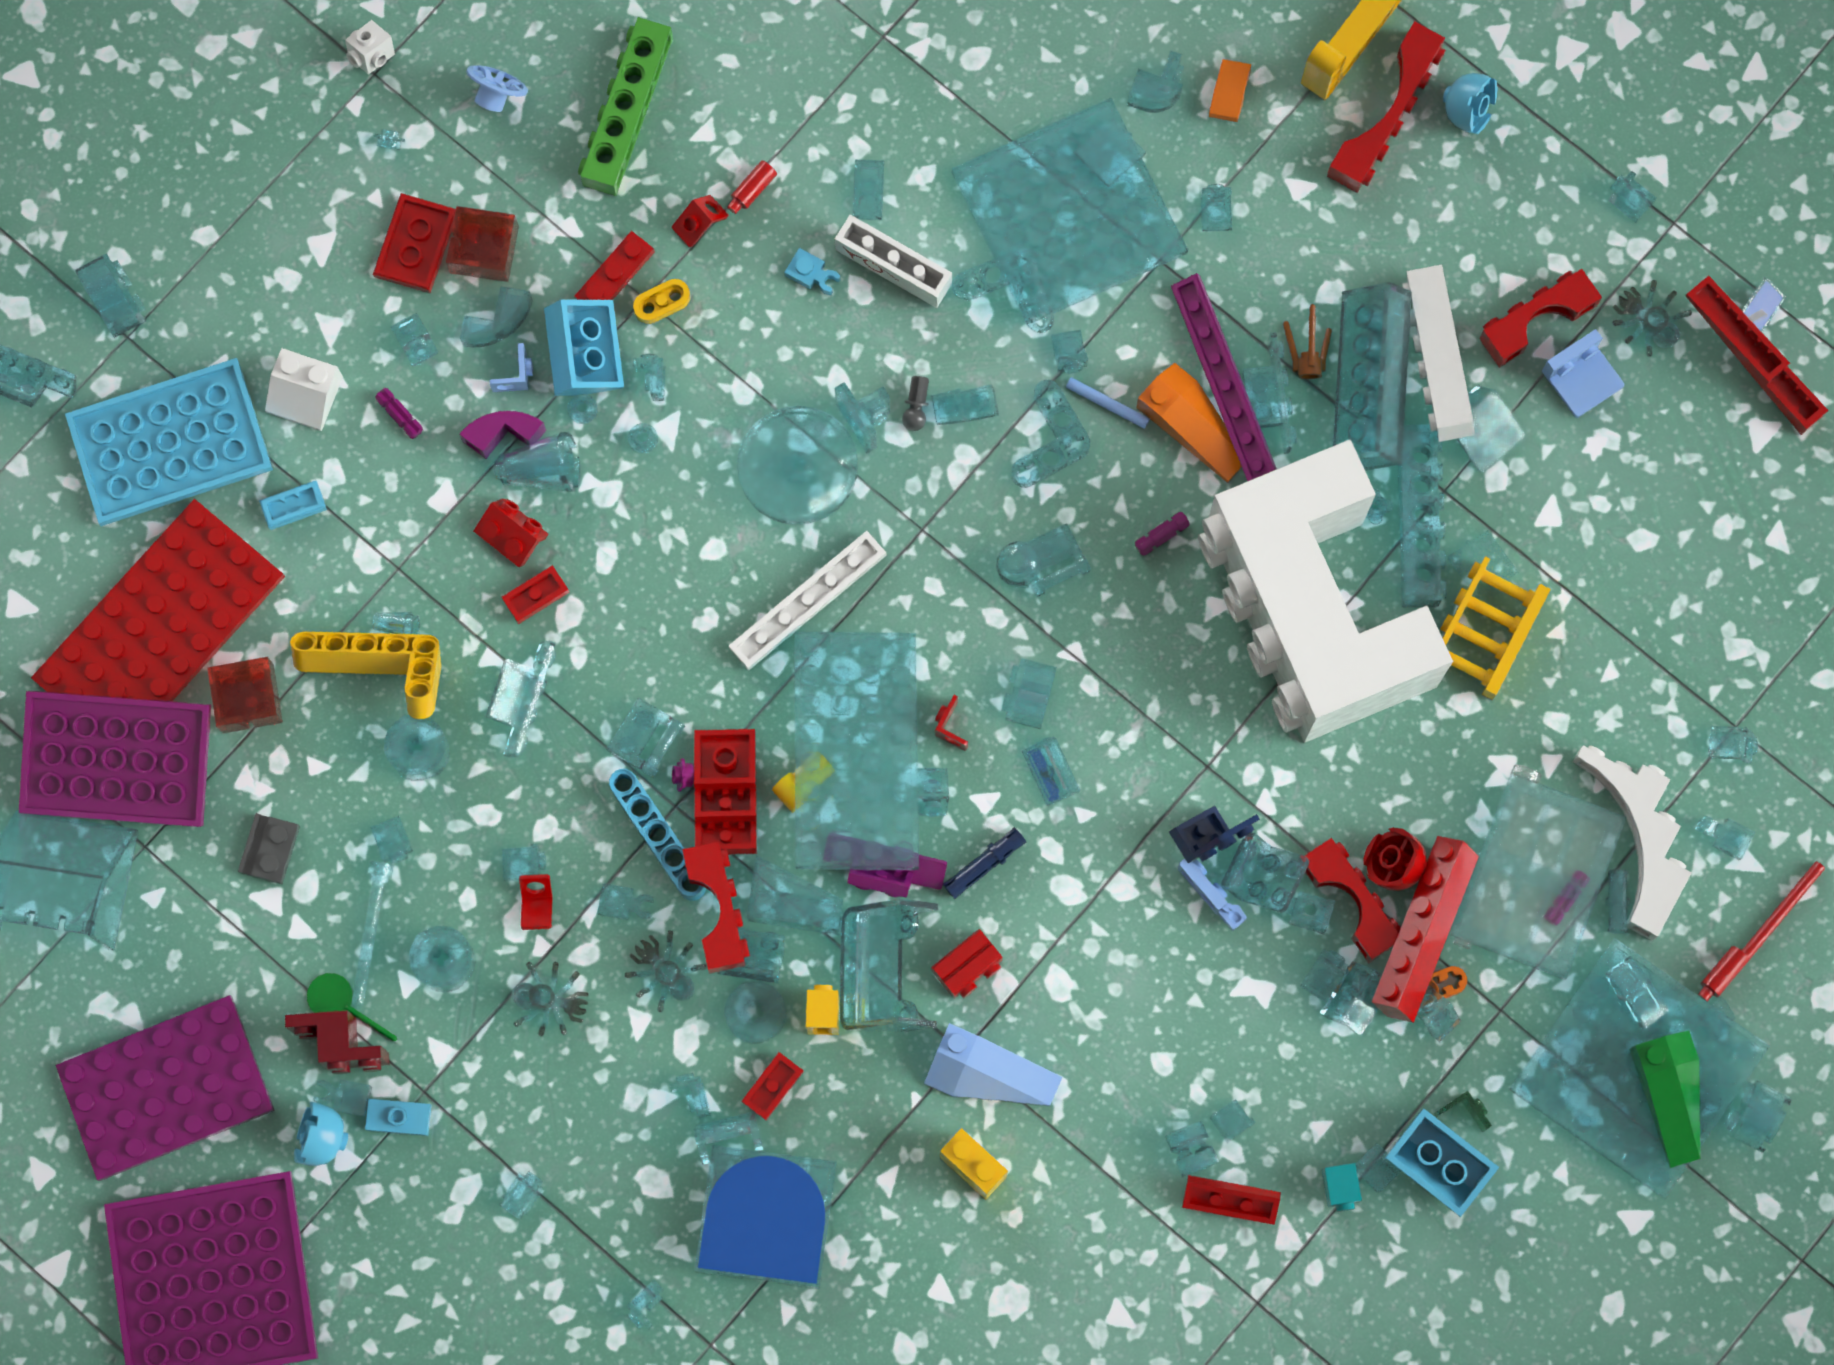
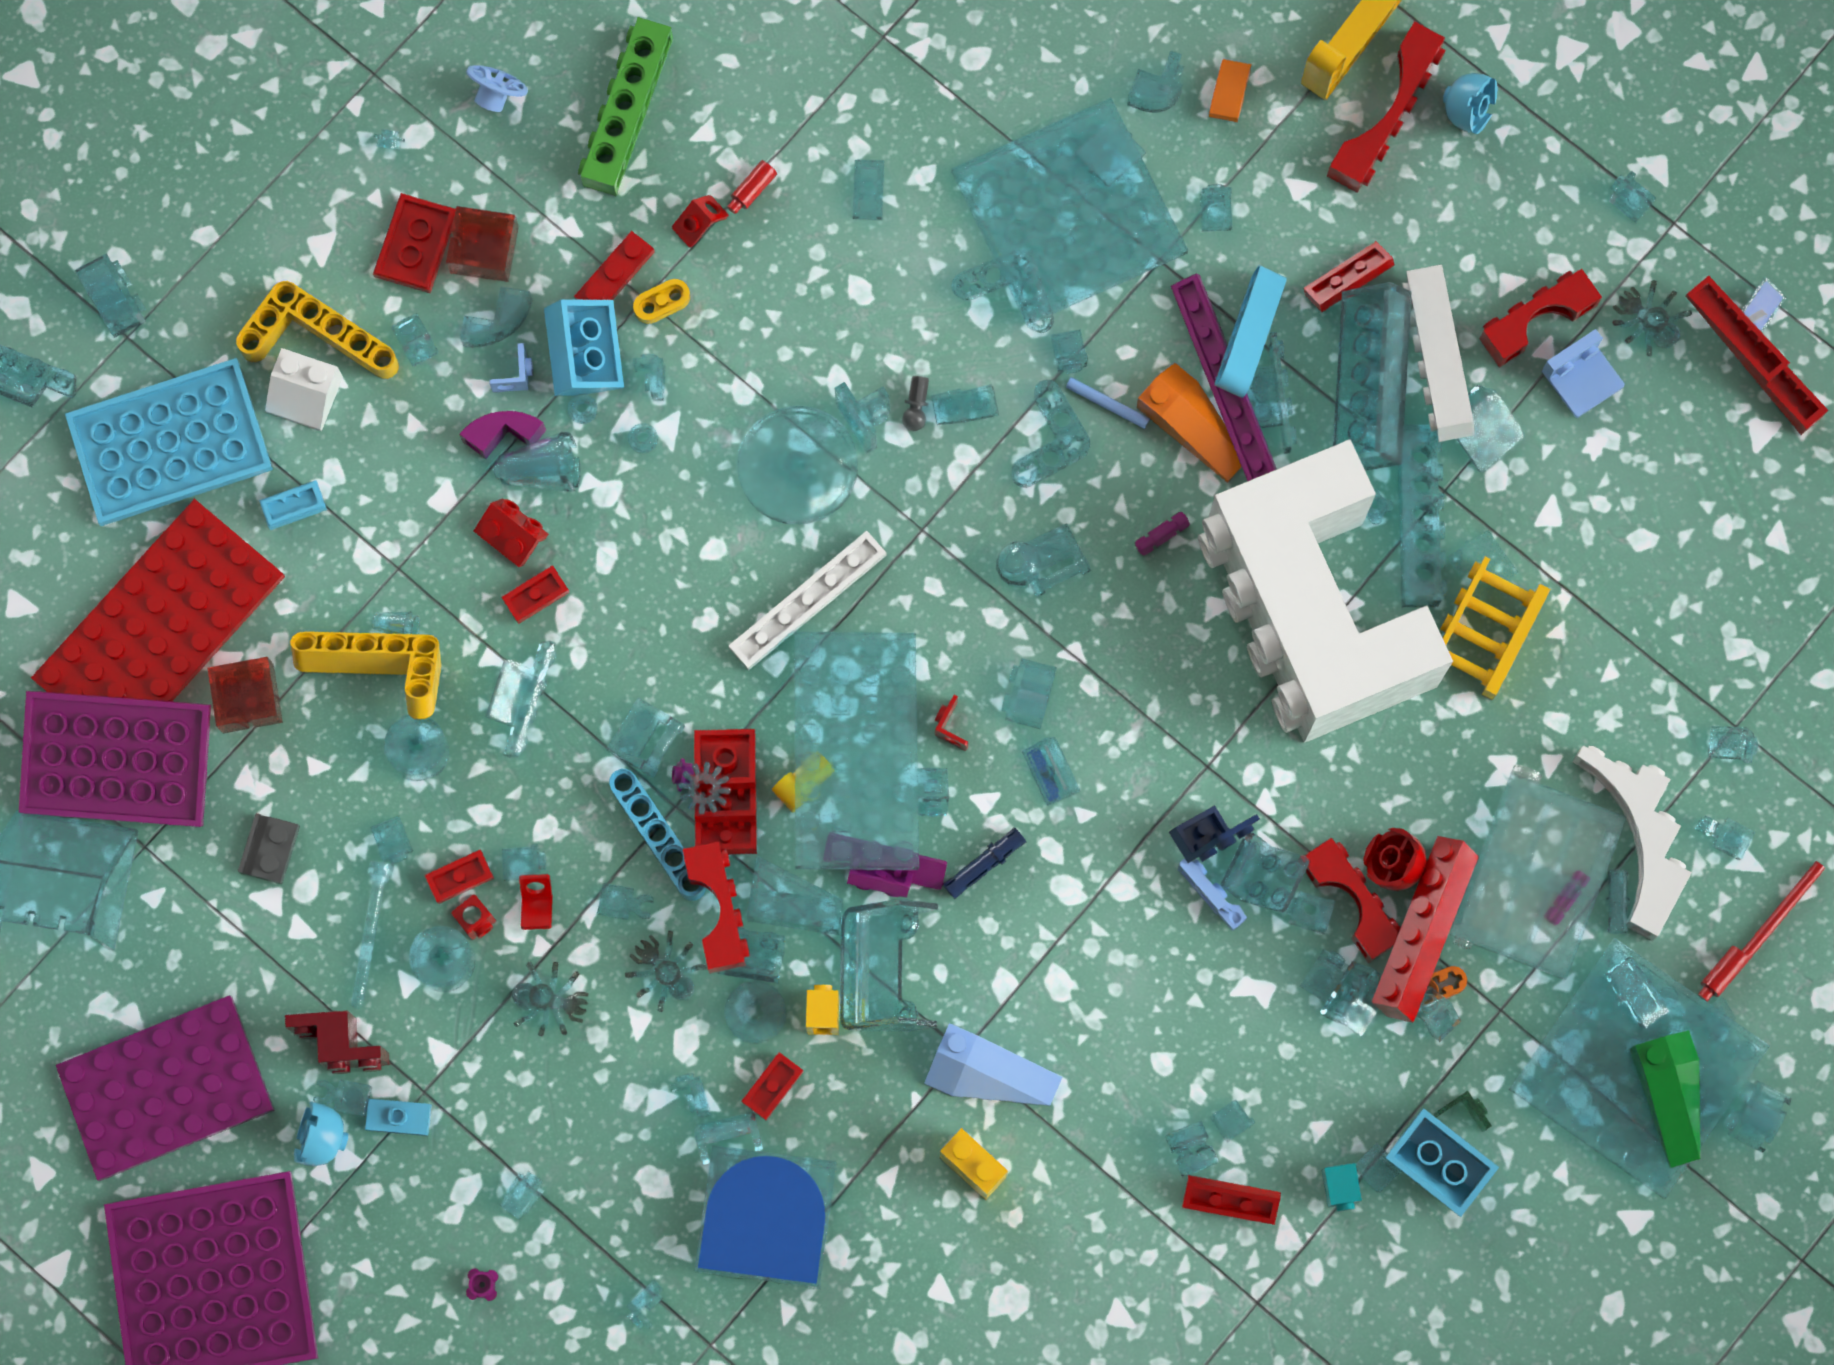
(319, 326): none -> yellow beam
(333, 993): green piece -> none
(369, 47): white brick -> none
(399, 413): magenta axle -> none
(459, 876): none -> red plate
(480, 927): none -> red bracket
(487, 1292): none -> magenta plate
(701, 798): none -> clear light blue gear
(808, 269): medium azure plate -> none
(893, 261): white brick -> none
(967, 964): red brick -> none
(1250, 331): none -> medium azure beam
(1310, 364): dark orange plant -> none
(1348, 276): none -> plate

